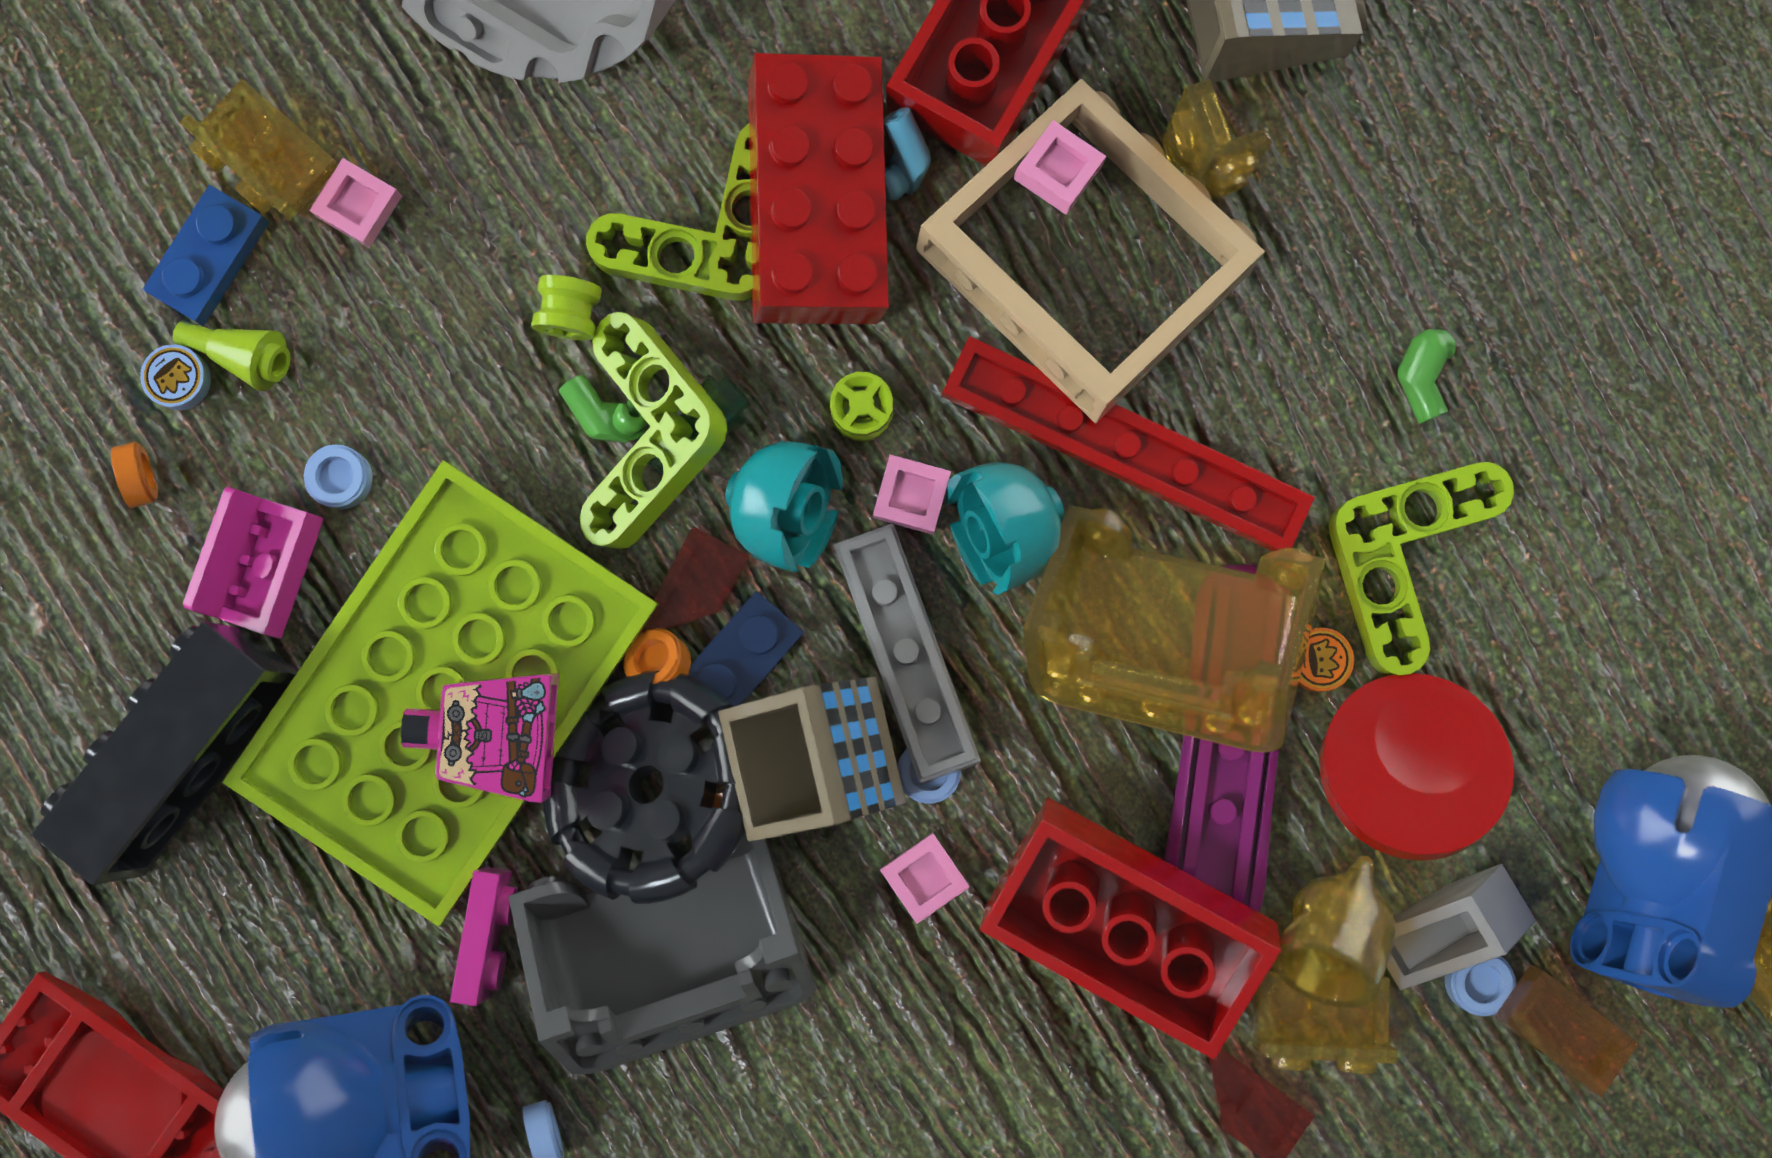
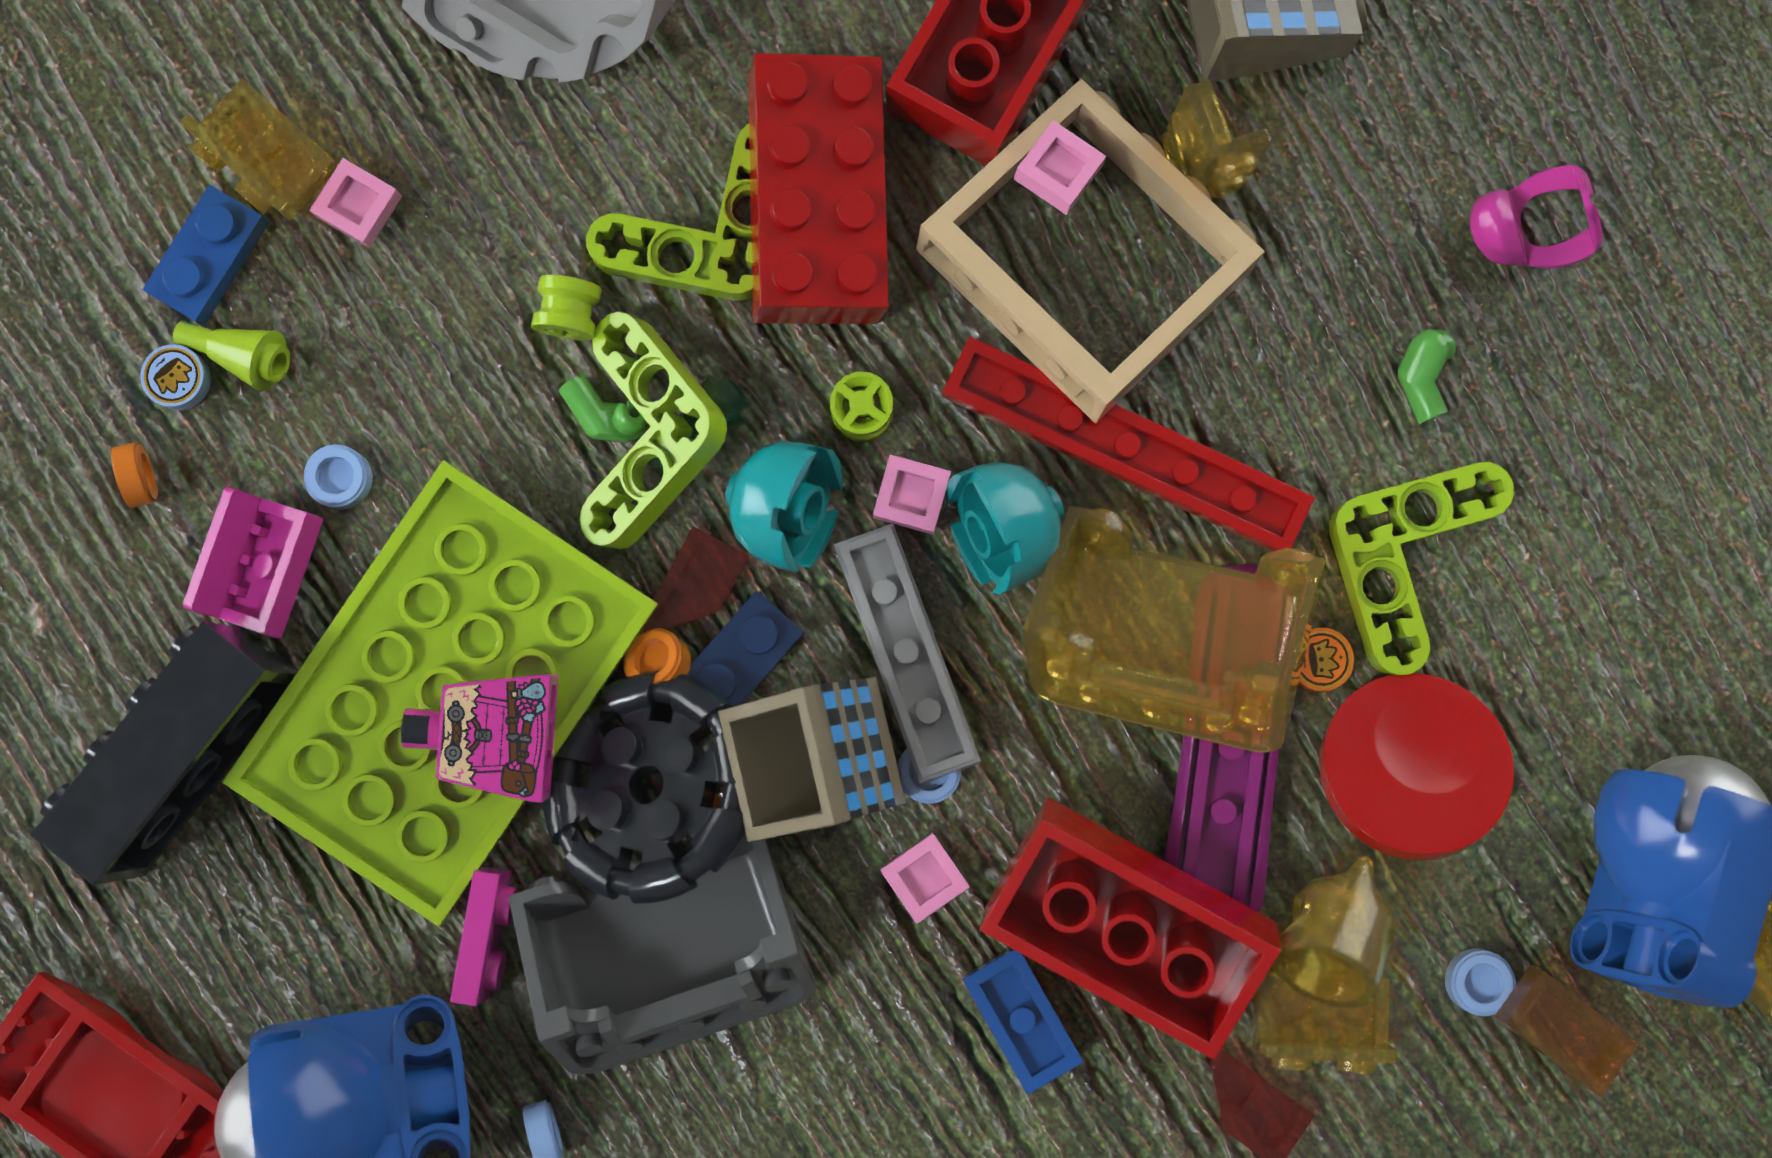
(911, 154): medium azure arm -> none
(1022, 1020): none -> blue plate
(1458, 927): light grey slope -> none
(1498, 230): none -> dark pink piece

